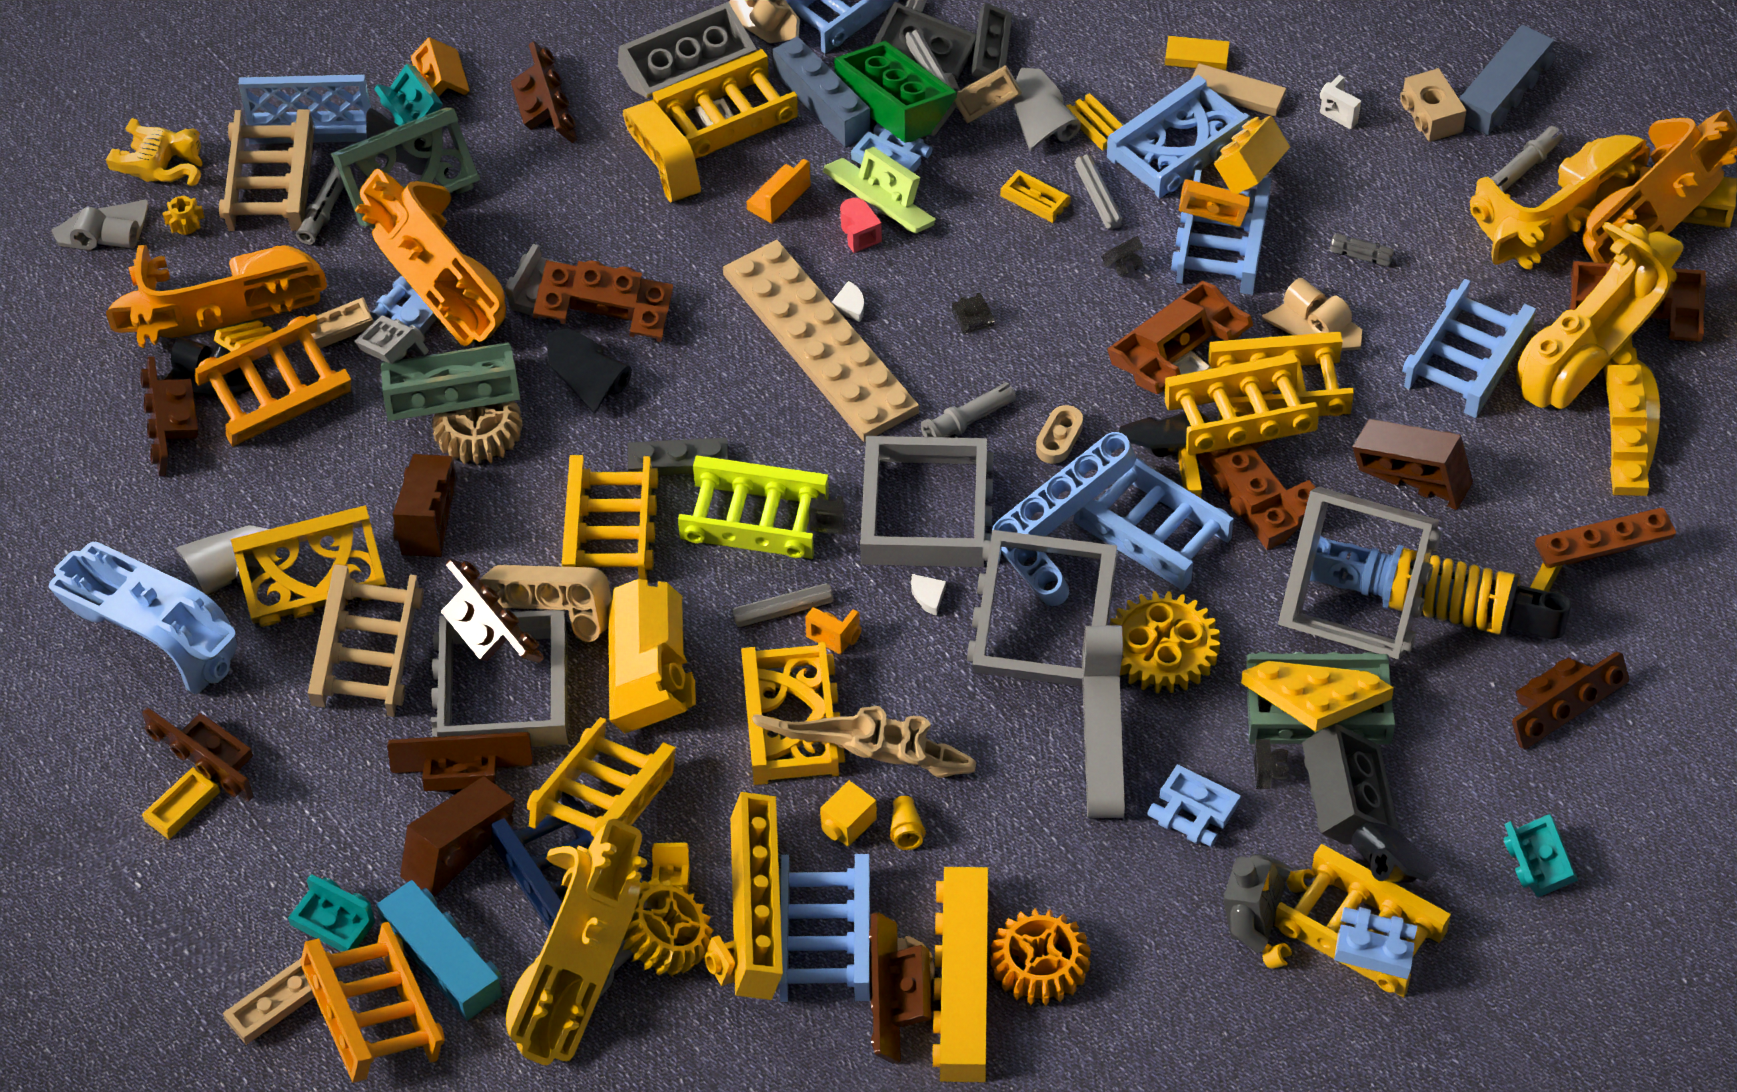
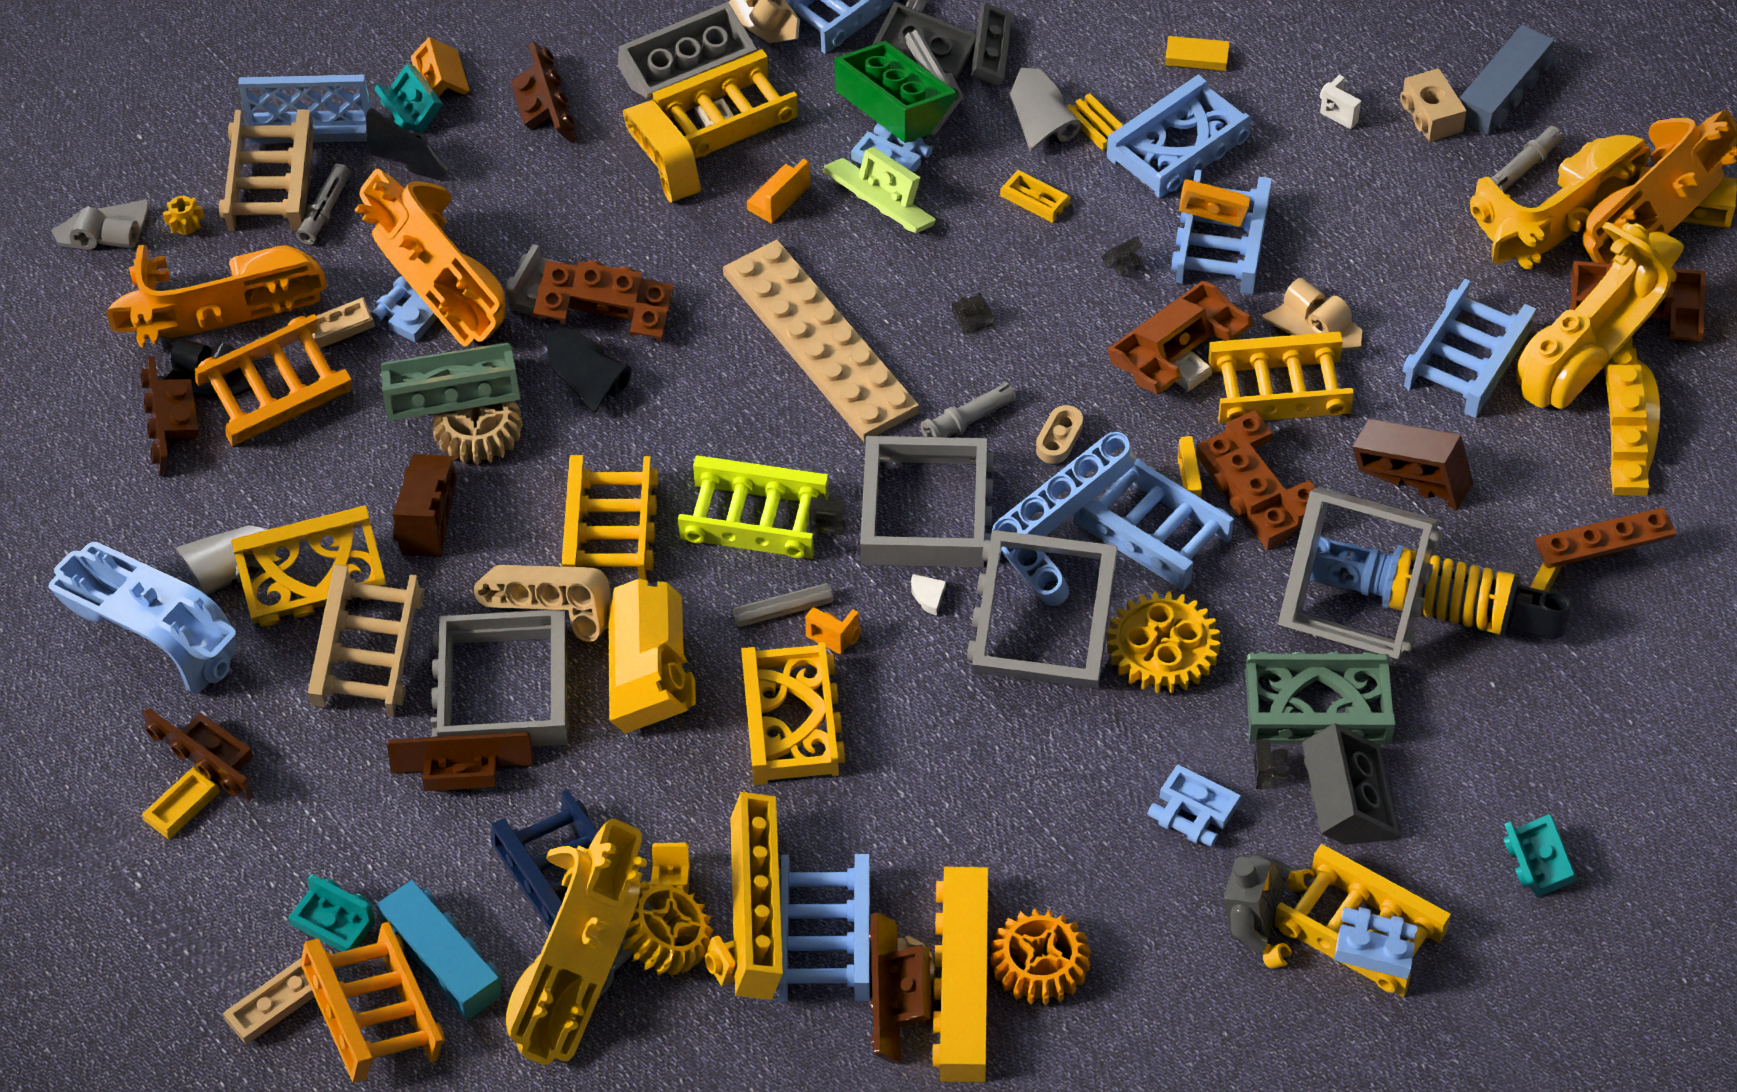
(153, 152): yellow animal -> none
(241, 334): yellow tile -> none
(390, 340): light grey bracket -> none
(426, 127): sand green fence -> none
(453, 834): reddish brown wedge -> none
(482, 619): bracket -> none
(627, 807): yellow fence -> none
(675, 456): dark grey plate -> none
(821, 91): sand blue brick -> none
(848, 813): yellow brick -> none
(850, 302): white tile -> none
(860, 224): coral leg -> none
(879, 738): tan animal -> none
(906, 826): yellow cone -> none
(987, 94): tan plate -> none
(1098, 192): light grey axle -> none
(1102, 721): light grey beam -> none
(1157, 435): black panel -> none
(1241, 380): yellow fence -> none
(1243, 90): tan tile -> none
(1251, 154): yellow brick -> none
(1317, 693): yellow plate -> none
(1361, 249): flat silver axle -> none
(1391, 854): black panel -> none
(1564, 694): reddish brown bracket -> none

